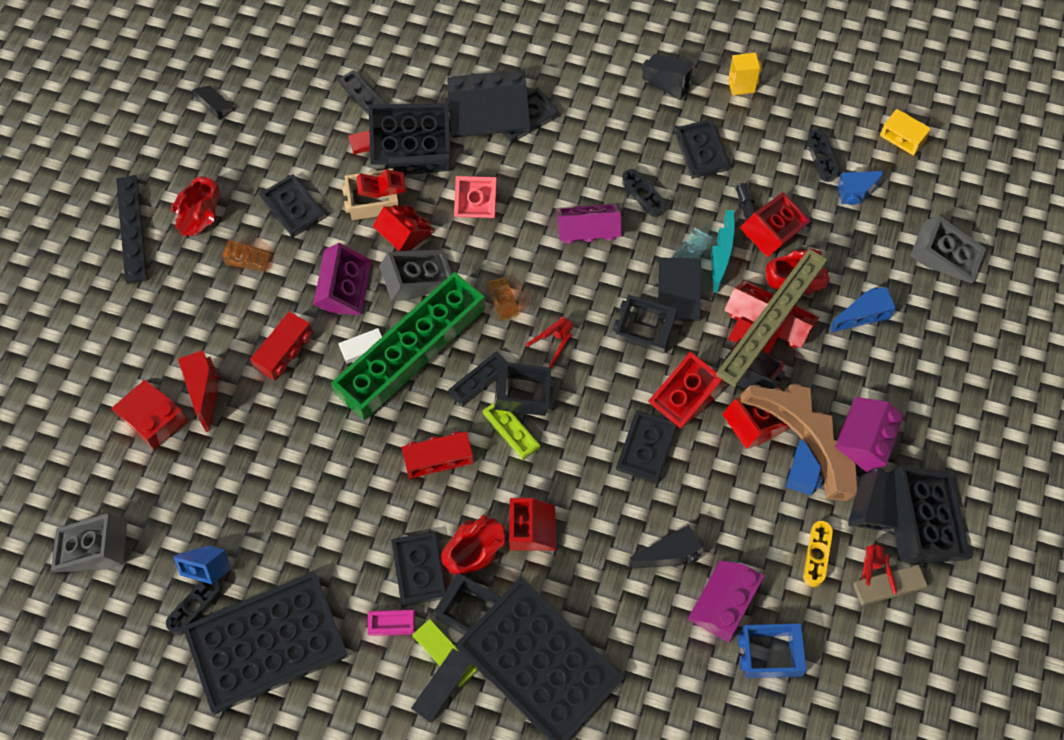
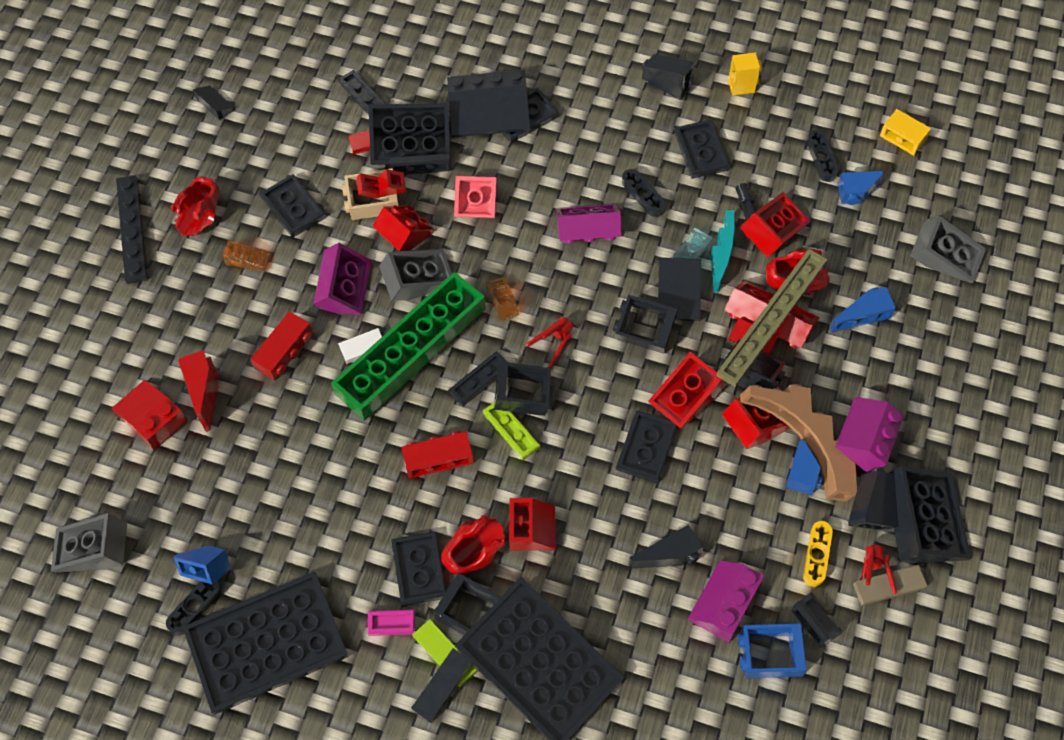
(815, 620): none -> black hinge

